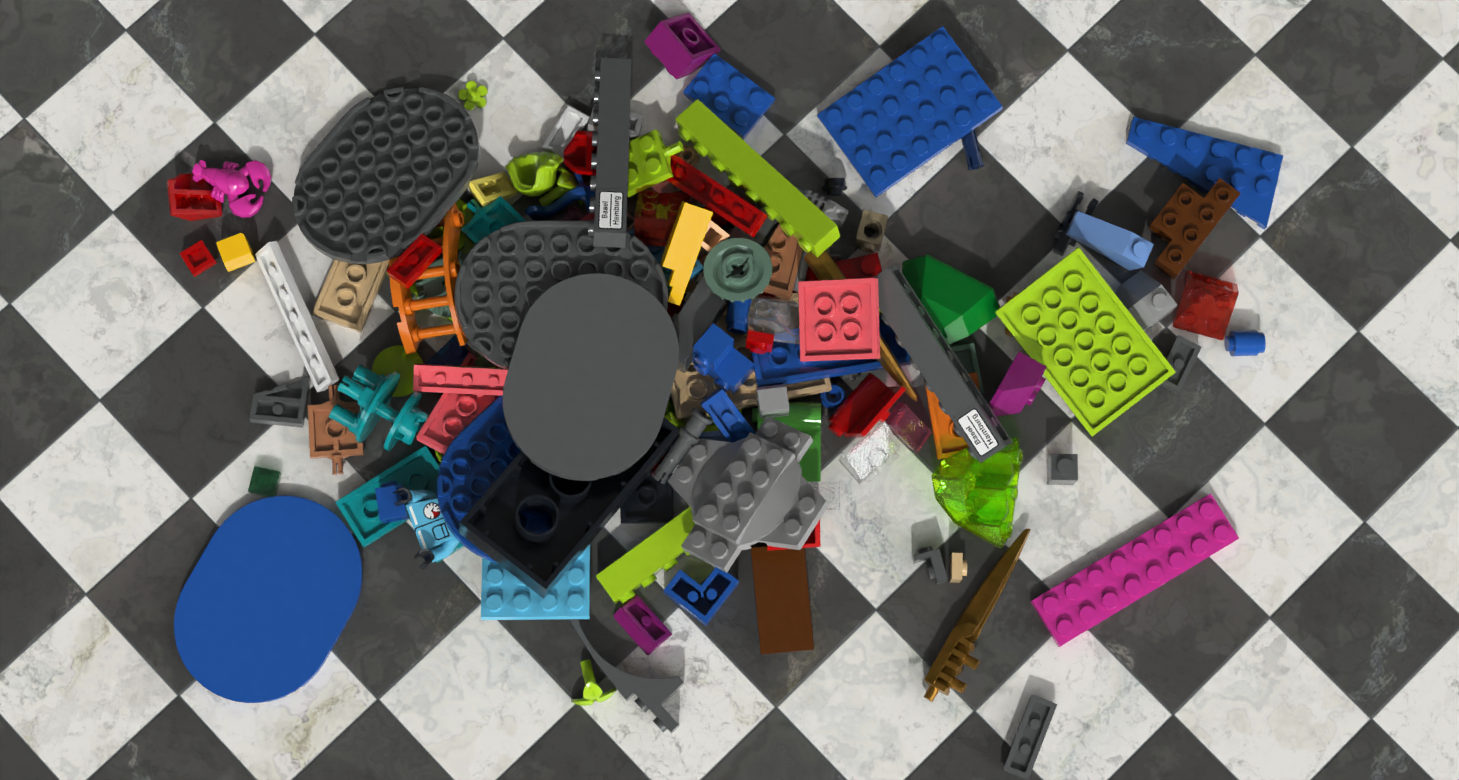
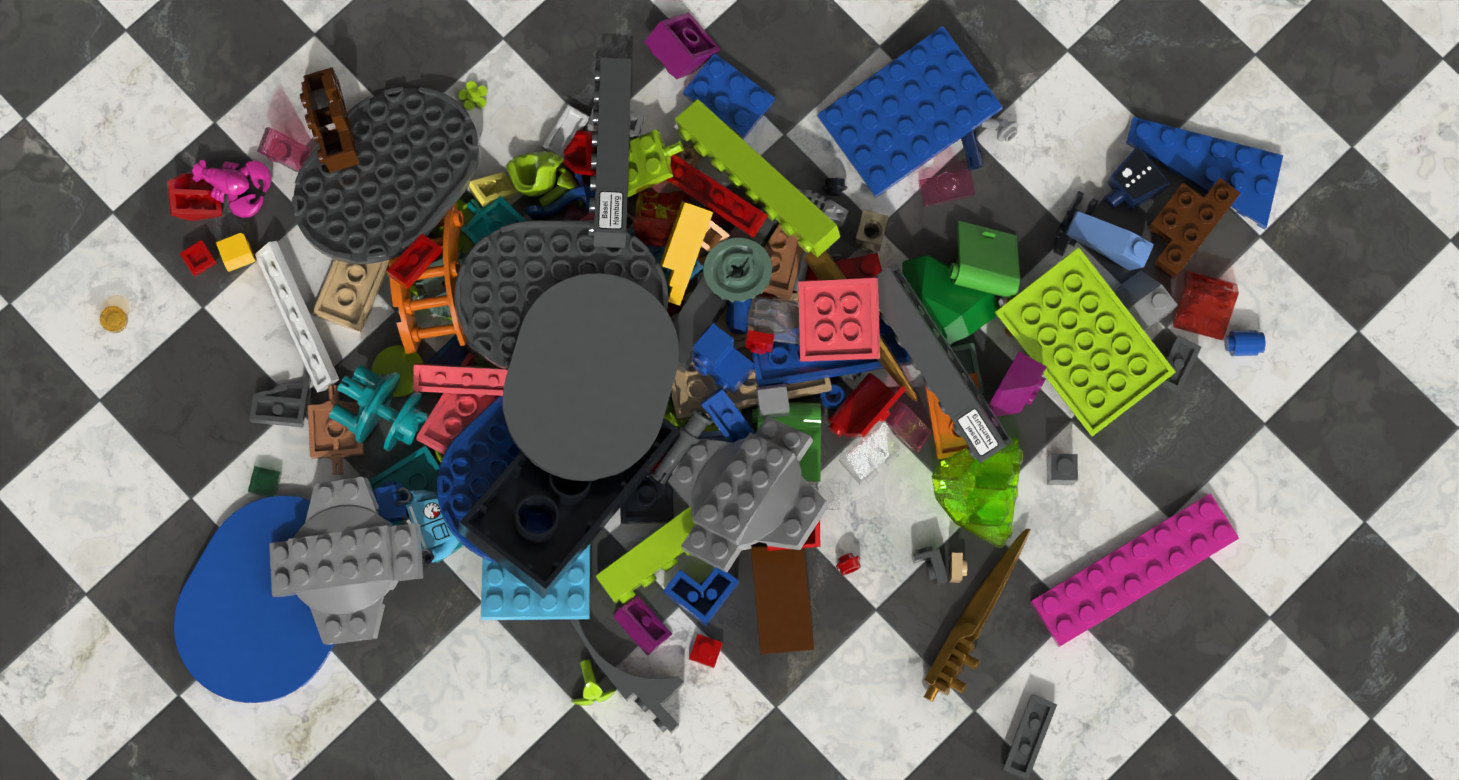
(113, 319): none -> clear yellow tile
(283, 149): none -> clear pink tile
(329, 124): none -> reddish brown piece
(345, 560): none -> light grey plate
(705, 651): none -> red plate
(848, 564): none -> red plate
(946, 187): none -> clear pink tile
(986, 260): none -> bright green door
(1006, 129): none -> light grey plate
(1135, 181): none -> torso

